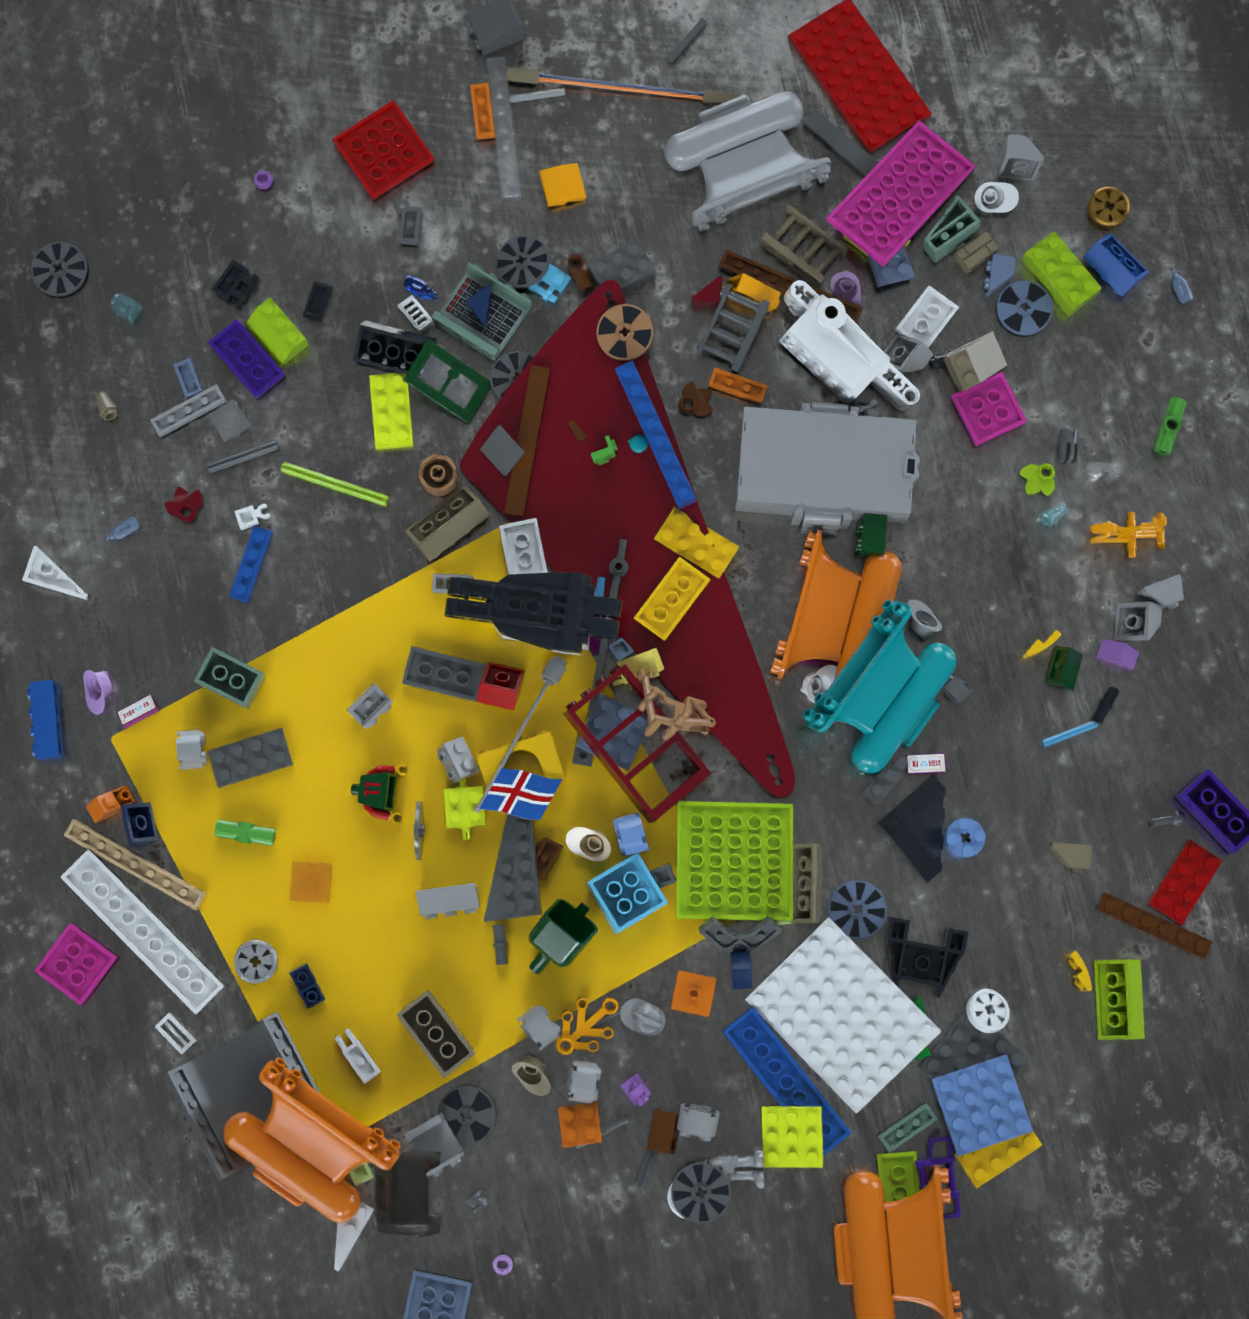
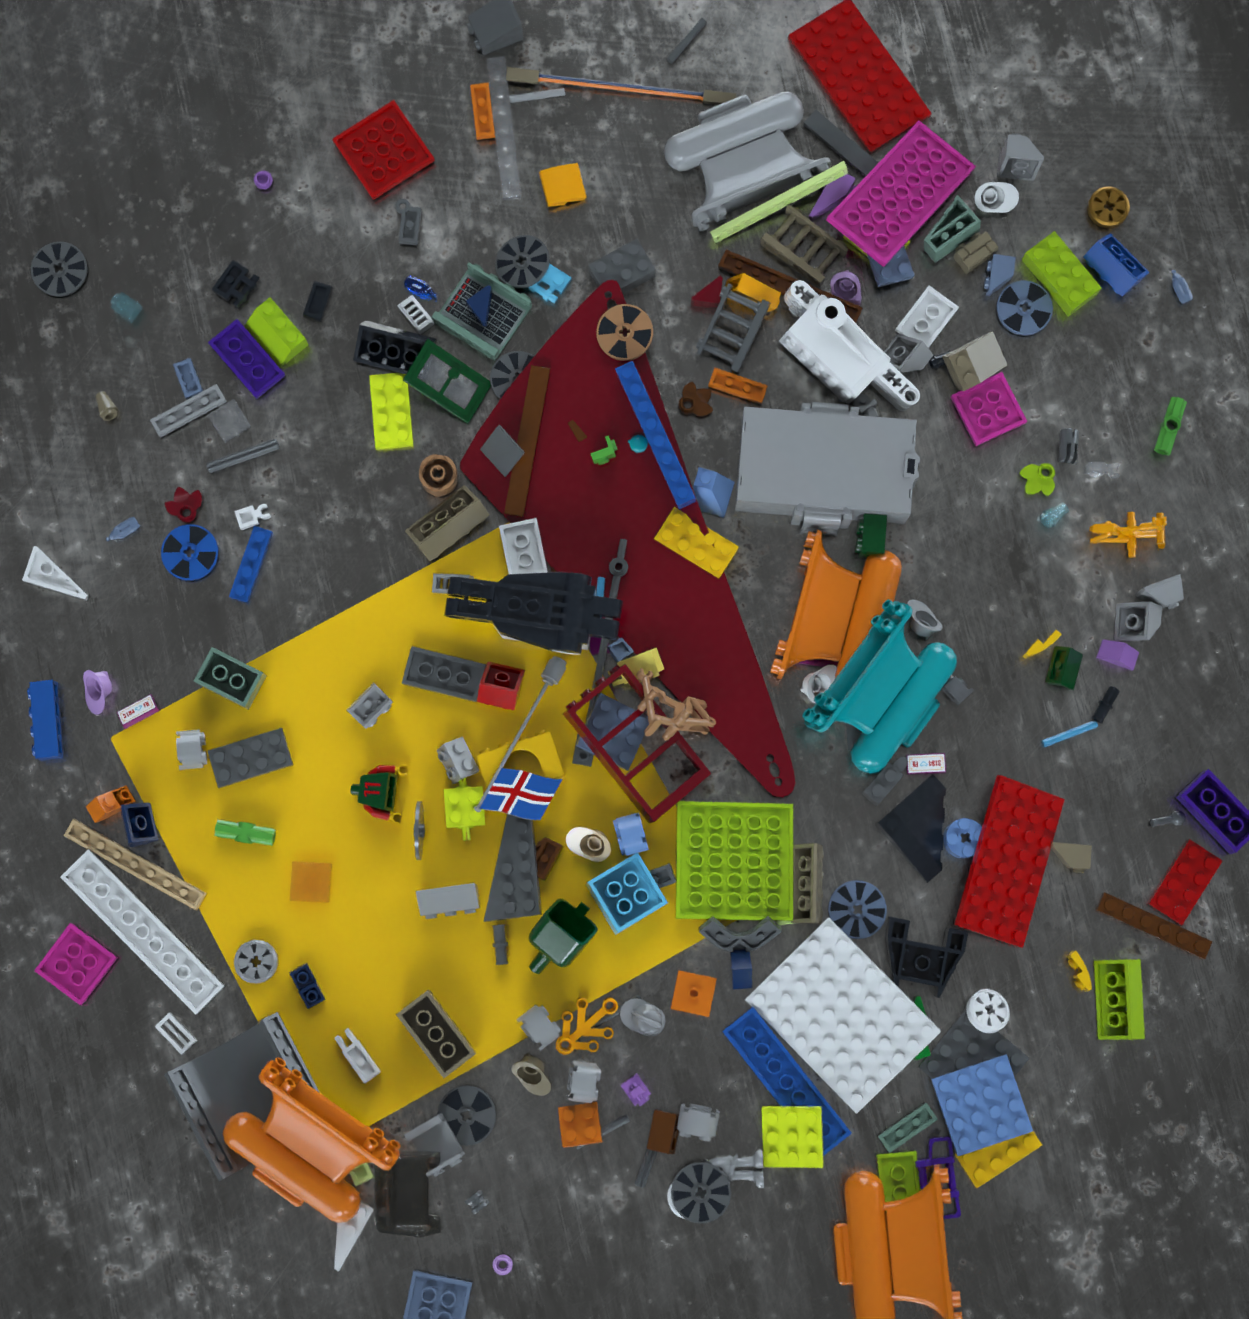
(179, 542): none -> blue piece
(335, 484): lime axle -> none
(581, 274): reddish brown piece -> none
(672, 599): yellow plate -> none
(712, 492): none -> medium blue slope
(779, 202): none -> yellowish green tile
(832, 196): none -> medium lavender slope
(1009, 861): none -> red plate

